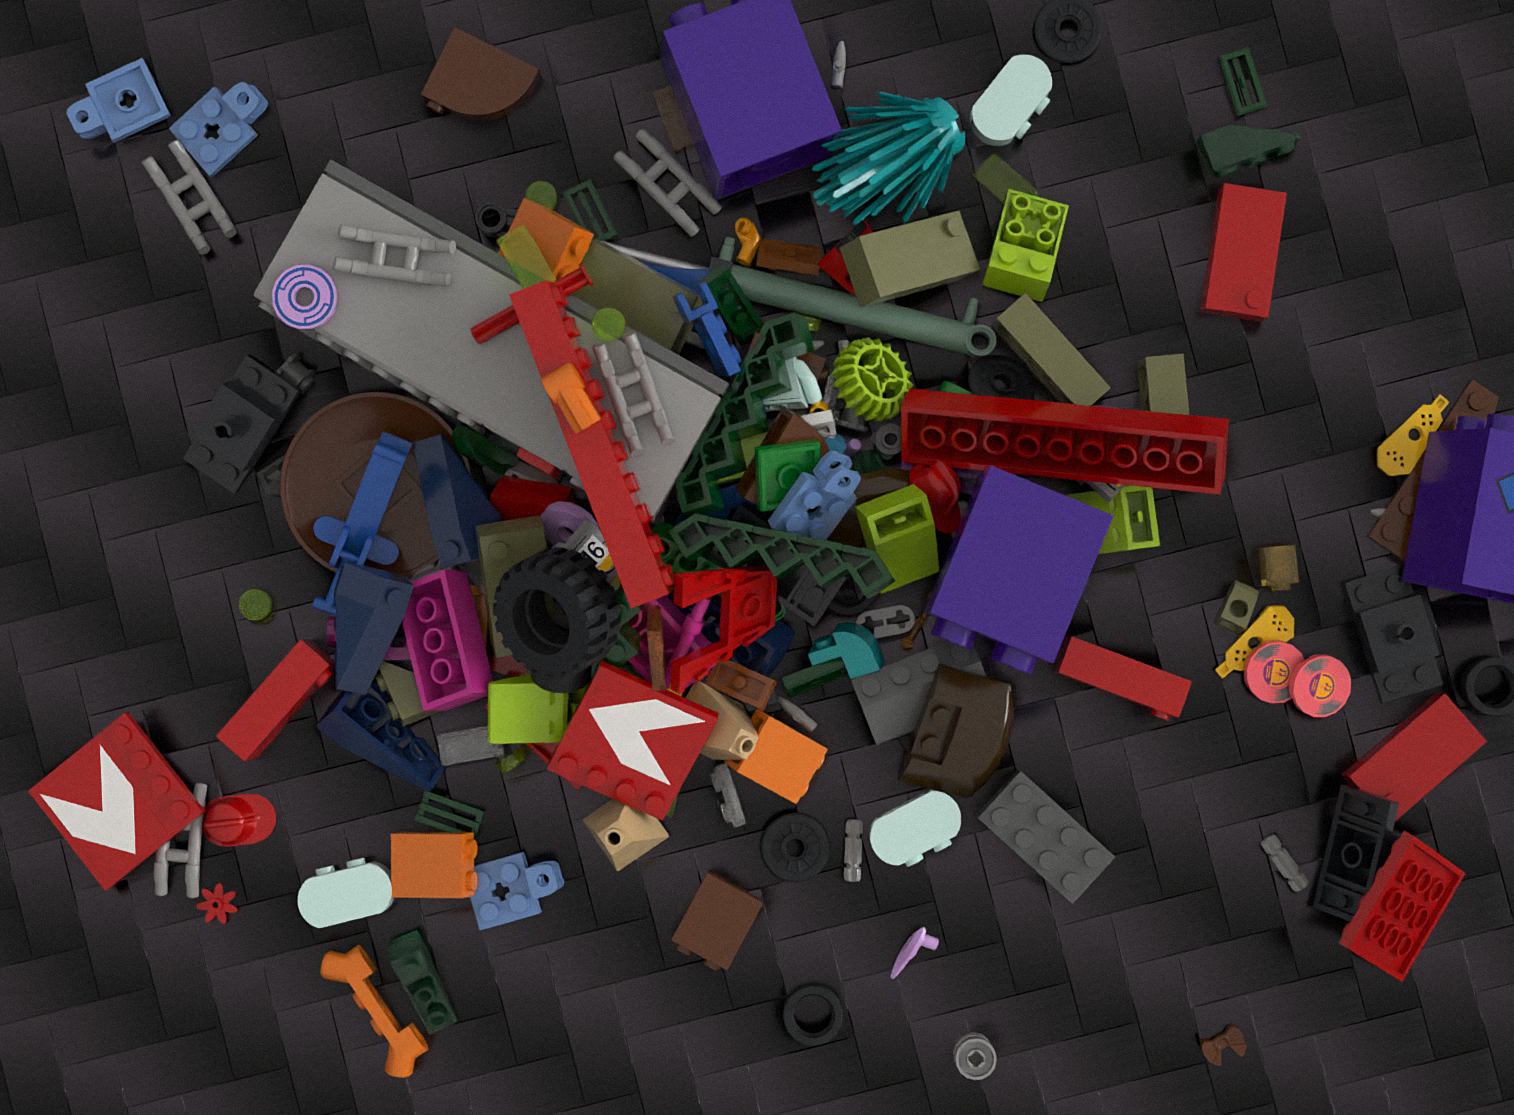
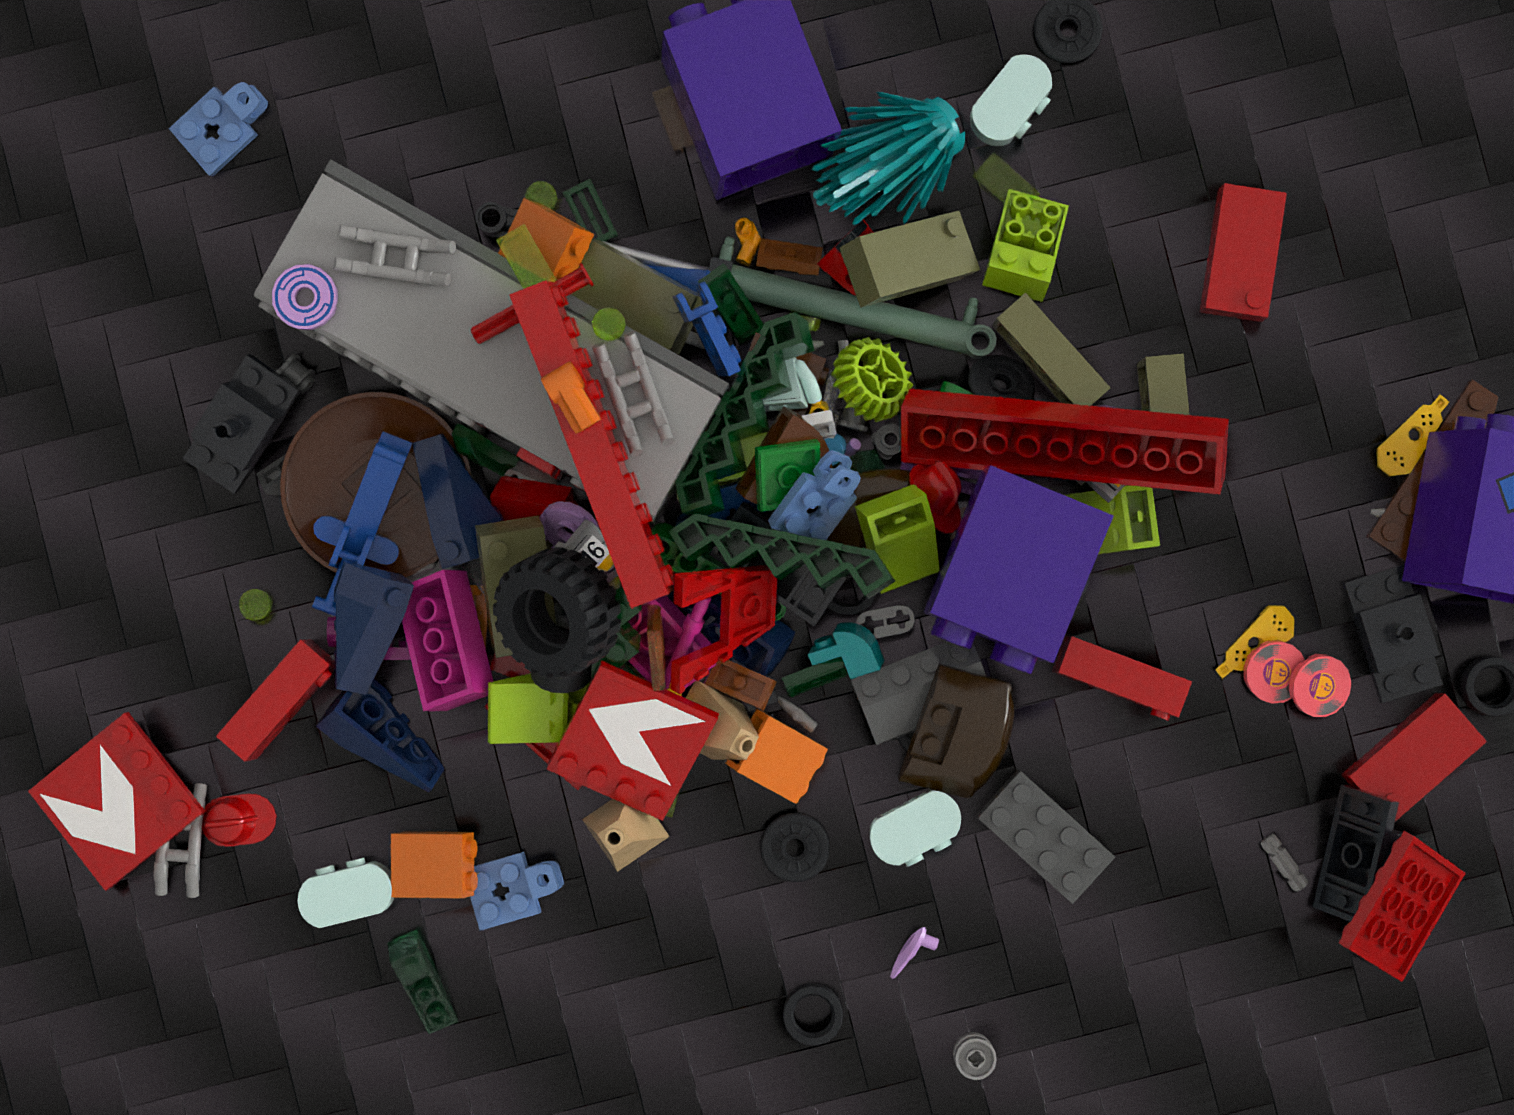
(104, 105): medium blue plate -> none
(171, 191): light grey piece -> none
(222, 900): red plant -> none
(403, 692): olive slope -> none
(405, 1042): orange plate -> none
(450, 802): dark green tile -> none
(467, 746): clear plate -> none
(478, 80): reddish brown brick -> none
(510, 760): clear neon green tile -> none
(669, 201): light grey piece -> none
(716, 921): reddish brown brick -> none
(732, 808): clear plate -> none
(838, 66): light grey helmet -> none
(853, 850): light grey axle -> none
(907, 643): clear orange hinge -> none
(1229, 82): dark green tile -> none
(1231, 1037): reddish brown piece -> none
(1237, 144): clear green slope -> none
(1237, 607): olive leg -> none
(1278, 567): clear yellow brick -> none

